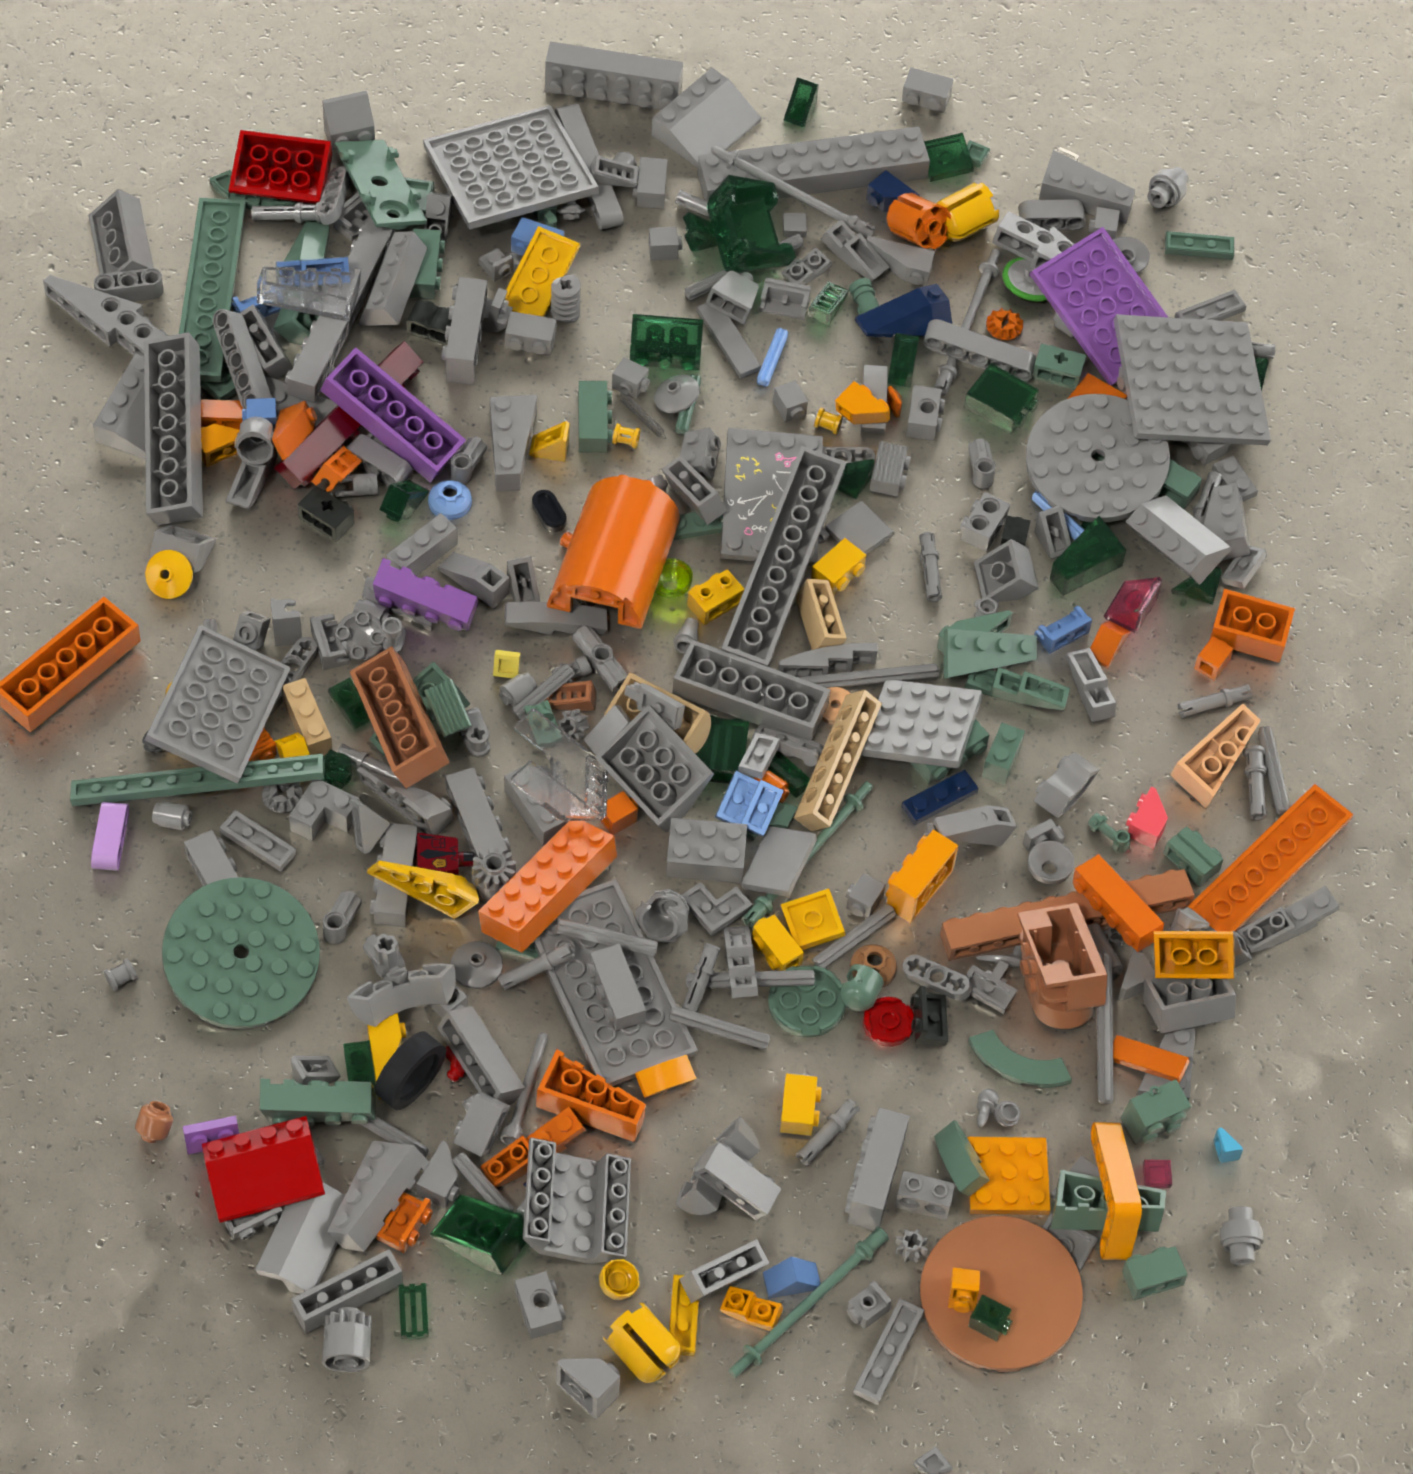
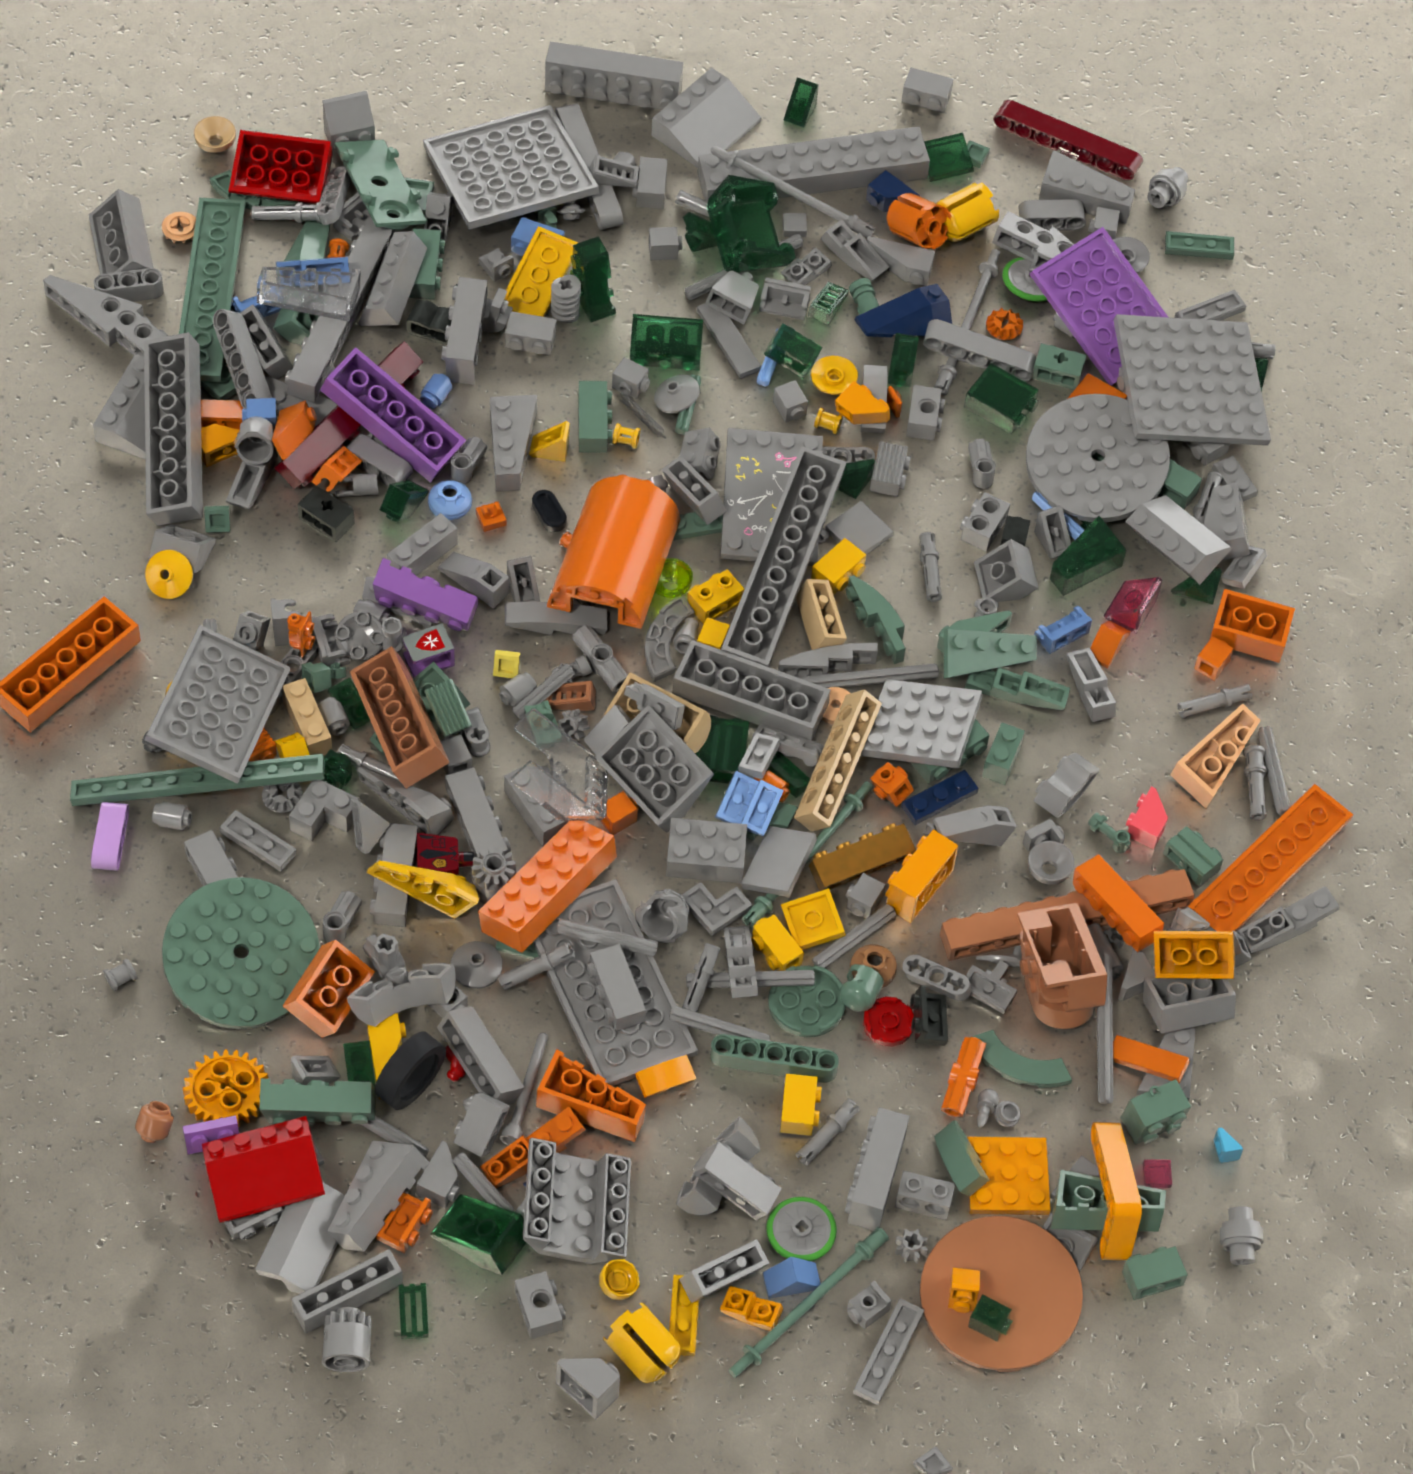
(170, 226): none -> light nougat gear
(214, 128): none -> tan piece
(217, 518): none -> sand green tile
(225, 1087): none -> light orange gear
(301, 632): none -> orange hinge
(320, 675): none -> sand green piece
(323, 989): none -> orange brick
(333, 245): none -> orange bush
(334, 716): none -> light grey brick
(428, 646): none -> piece
(436, 390): none -> medium blue brick
(457, 754): none -> light grey brick
(491, 516): none -> orange tile
(592, 267): none -> clear green wedge
(660, 636): none -> light grey tile
(713, 633): none -> yellow brick
(764, 1049): none -> sand green beam
(793, 350): none -> clear green brick
(815, 1219): none -> light grey wheel
(833, 368): none -> yellow dish
(865, 857): none -> pearl gold brick
(878, 612): none -> sand green slope
(891, 784): none -> orange brick
(963, 1077): none -> orange piece
(1056, 133): none -> dark red beam

